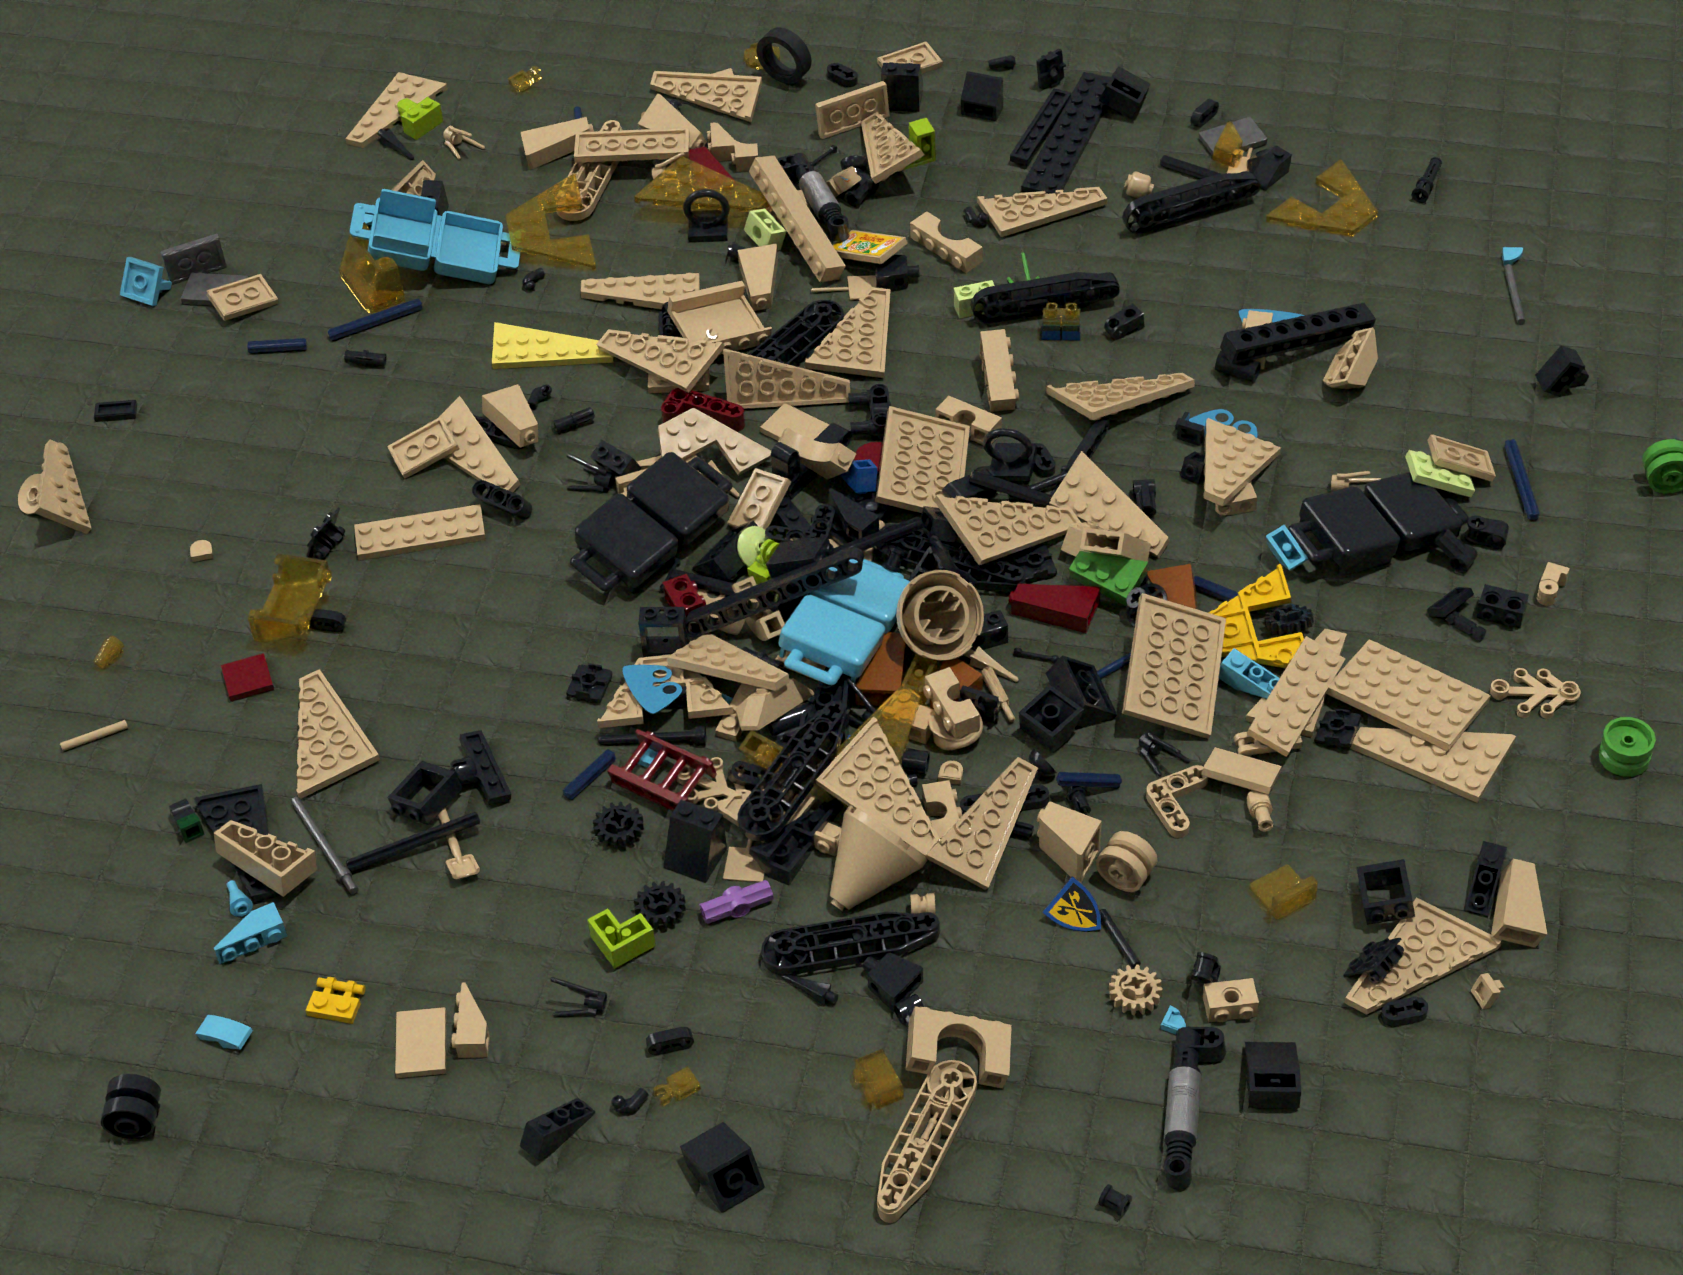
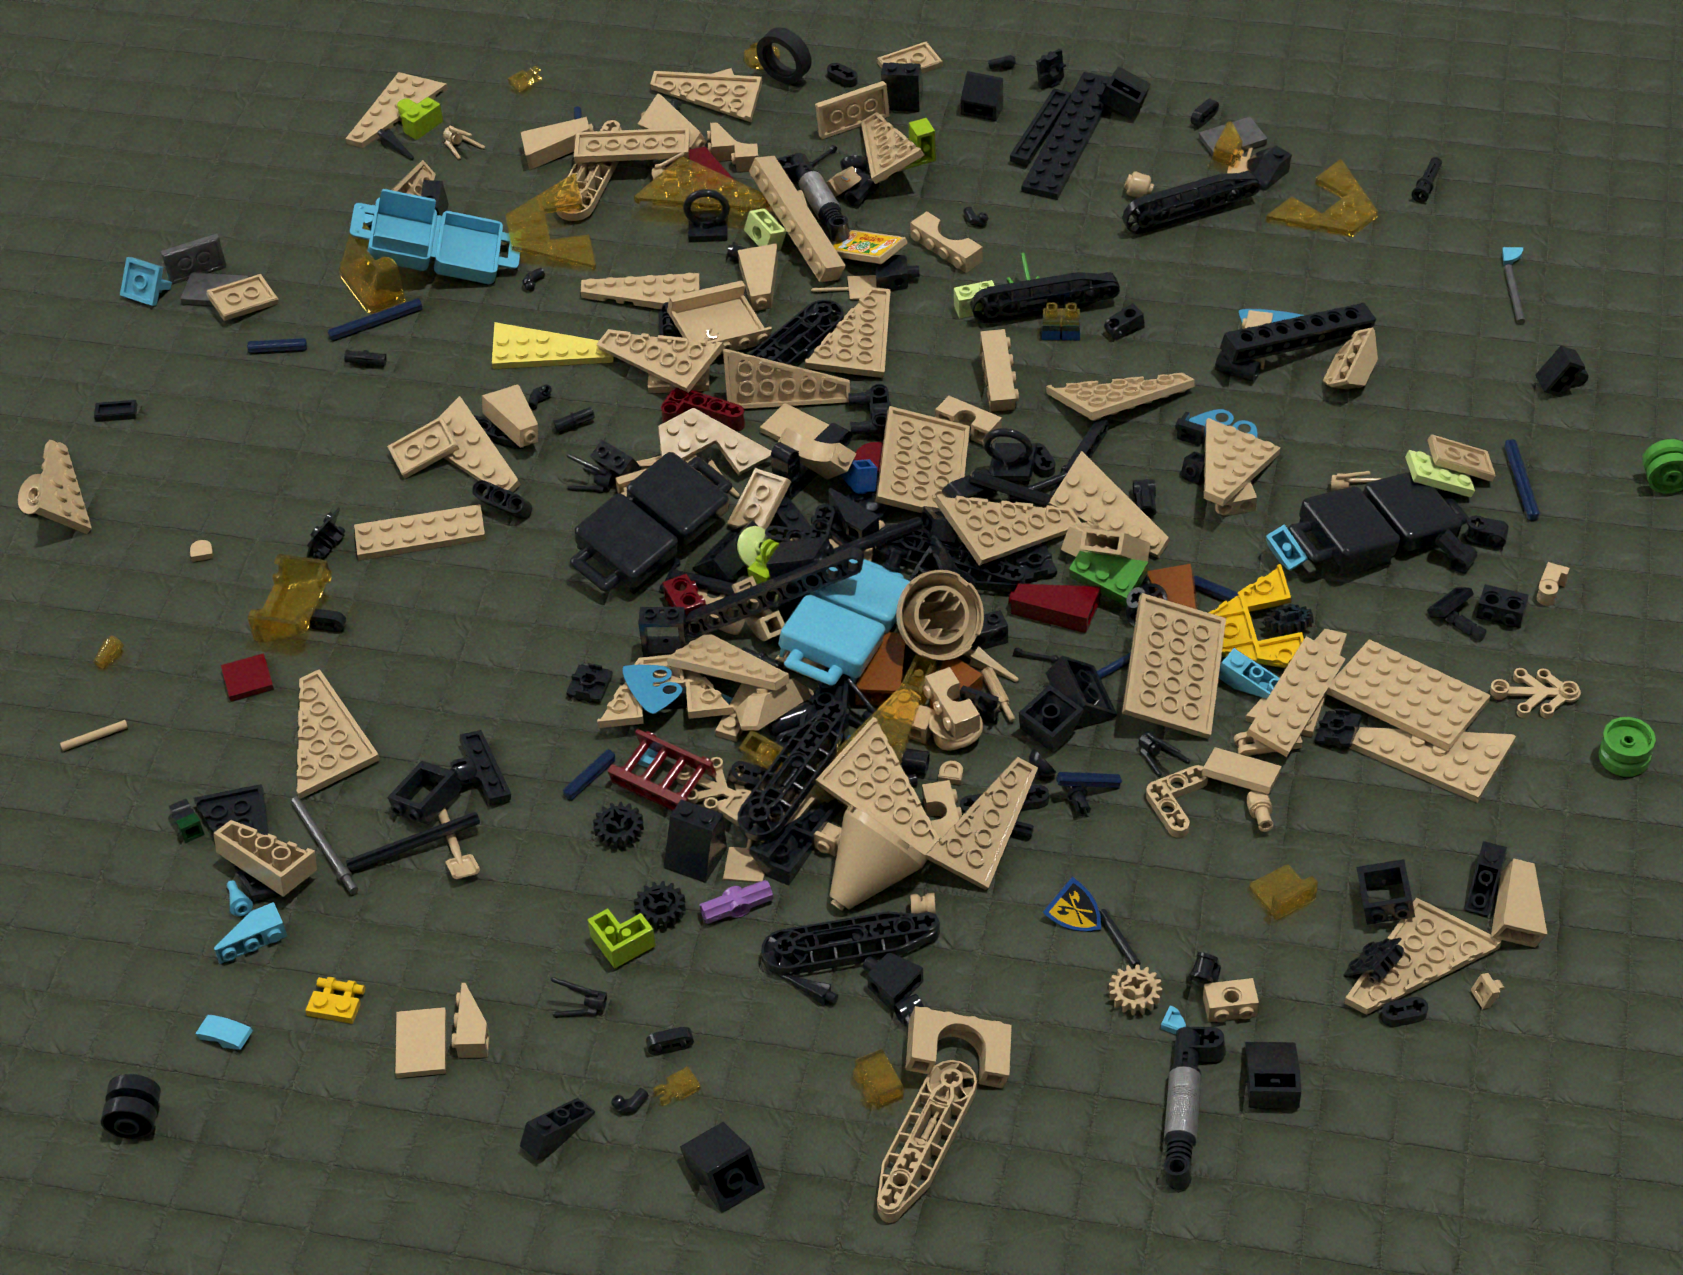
(696, 735): black piece -> none
(1037, 208): tan wing -> none
(1069, 838): tan slope -> none
(1115, 1200): black bush -> none
(1126, 861): tan wheel -> none
(1186, 168): black axle -> none

